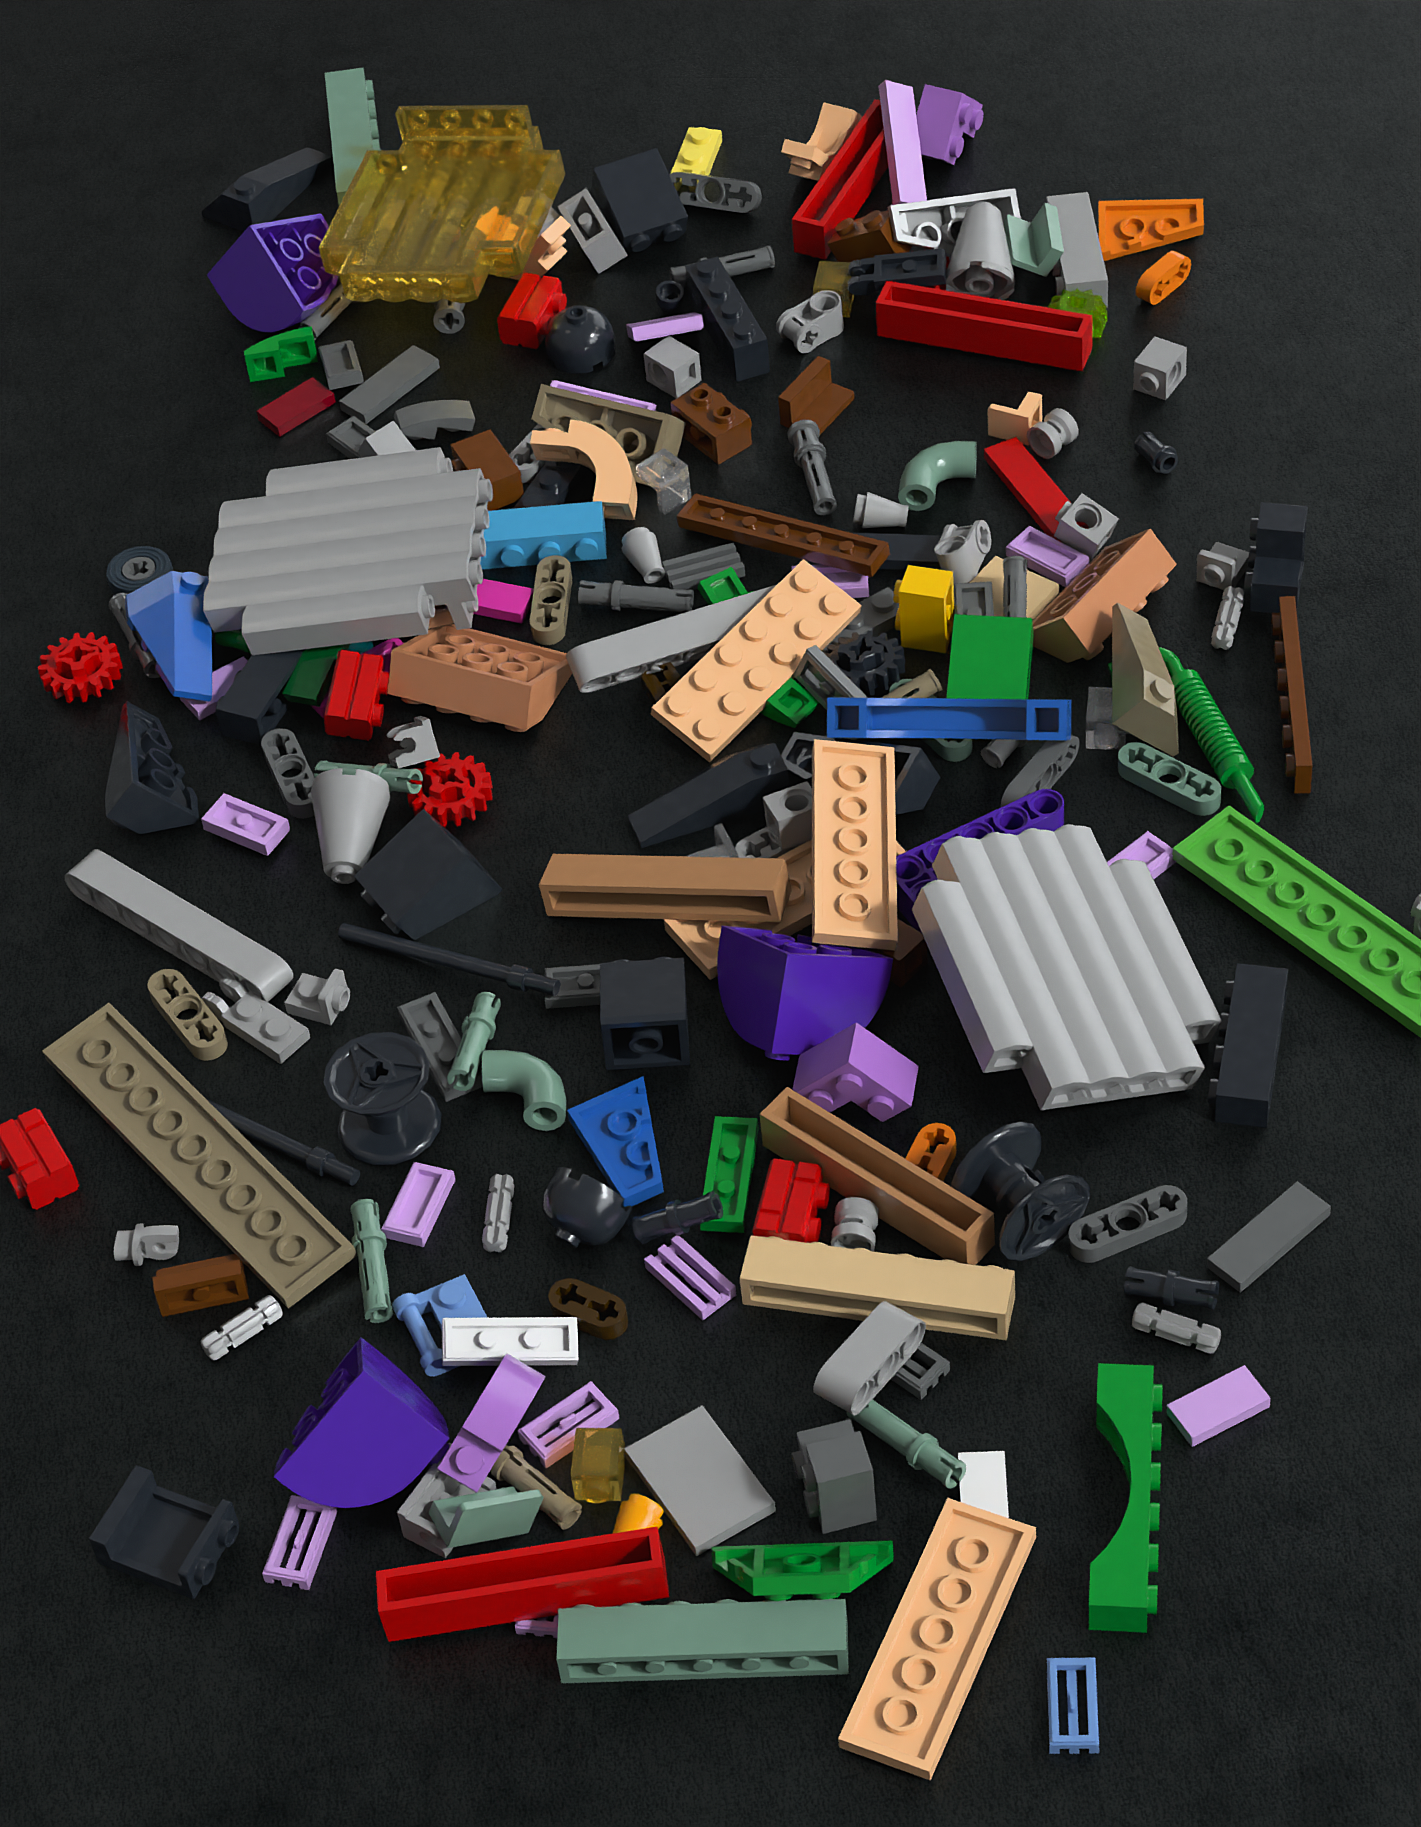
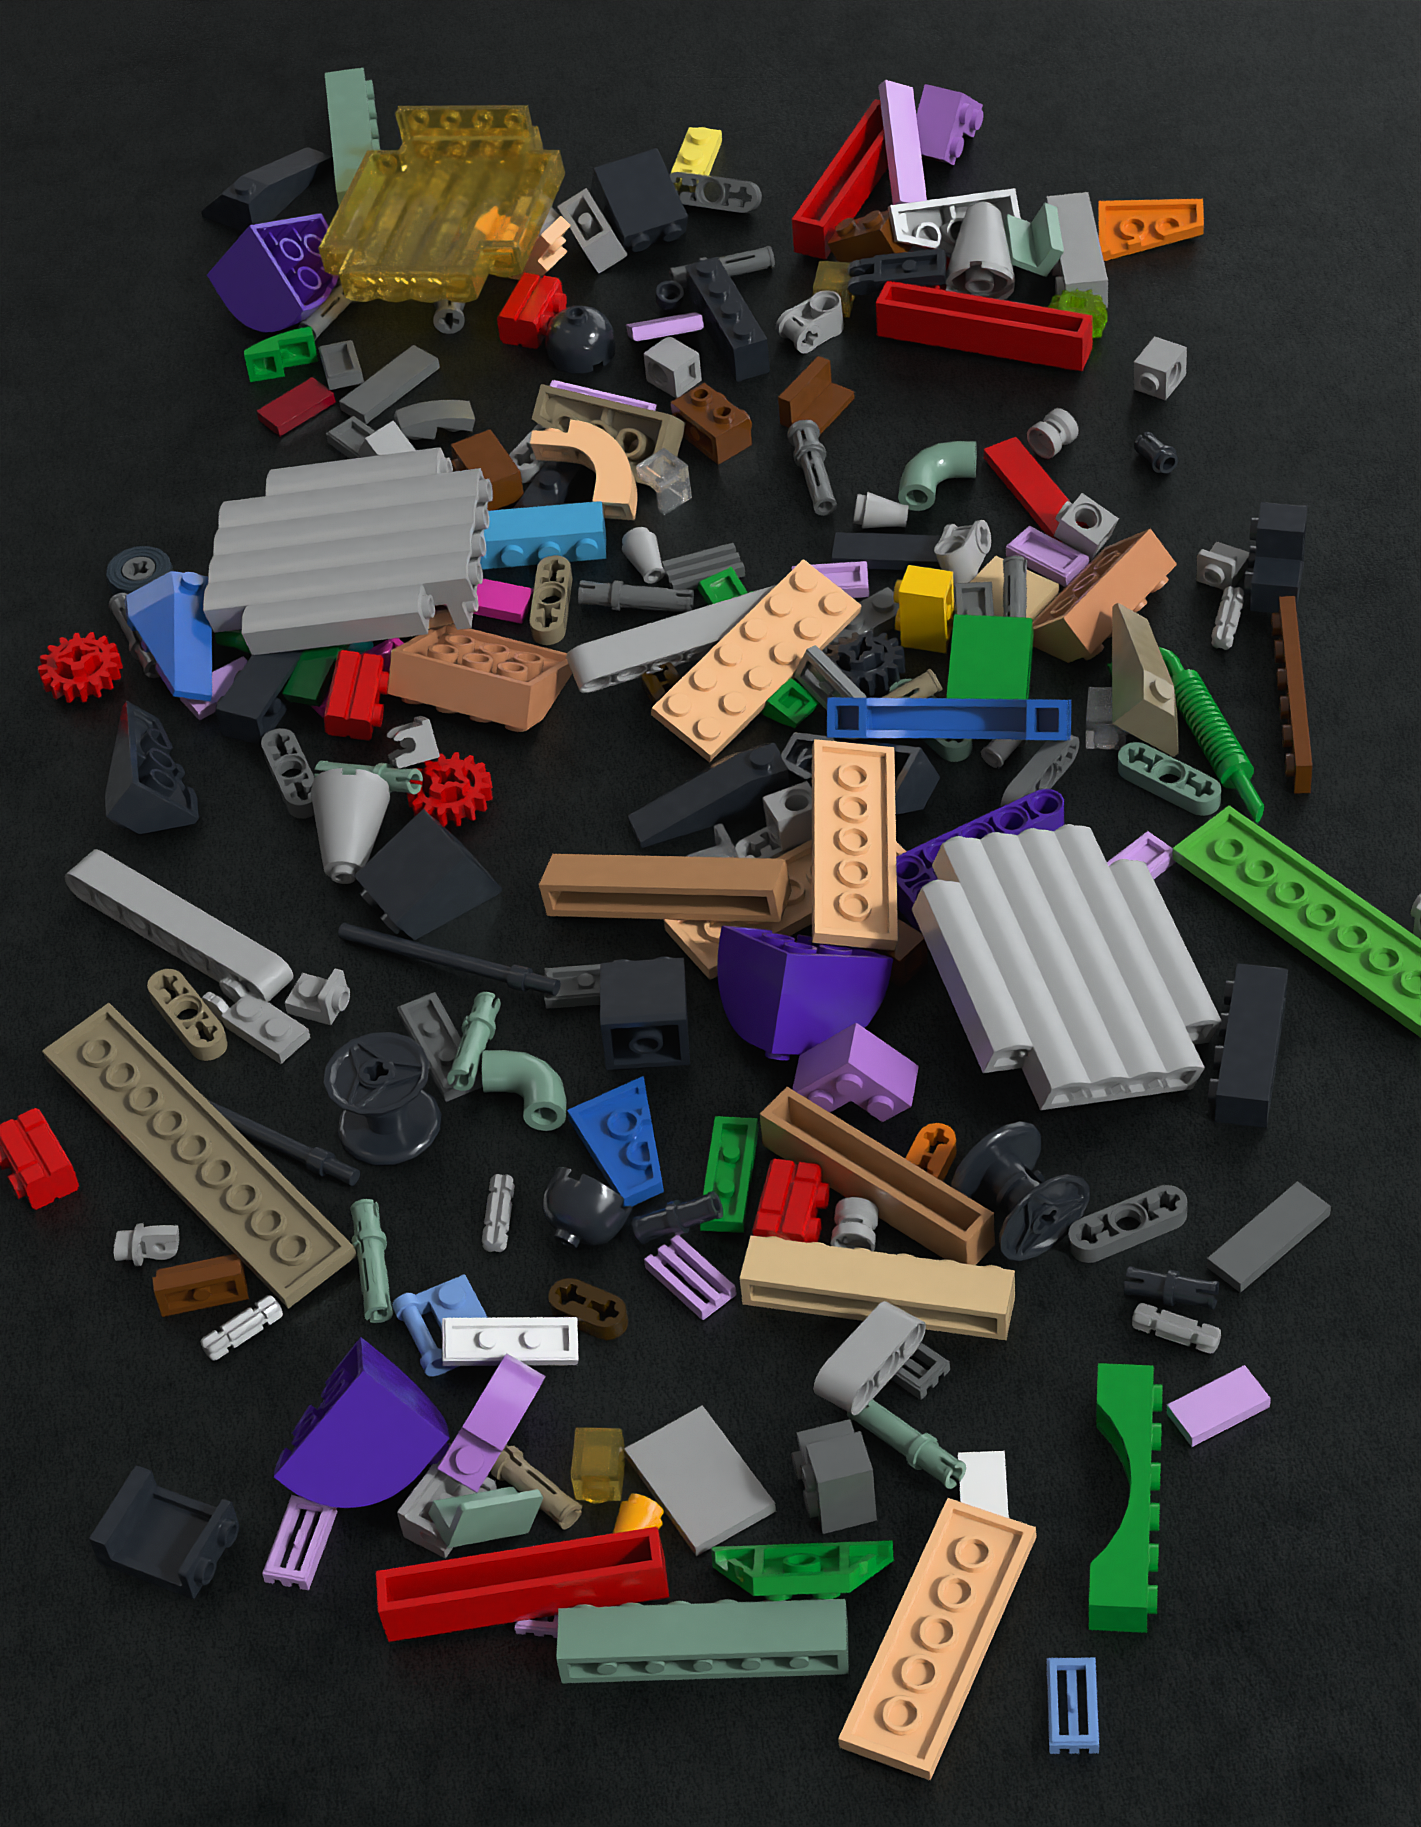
(245, 824): lavender plate -> none
(418, 1204): lavender tile -> none
(561, 1439): lavender tile -> none
(783, 535): reddish brown plate -> none
(830, 134): light nougat arch -> none
(1011, 423): light nougat panel -> none
(1163, 277): orange beam -> none

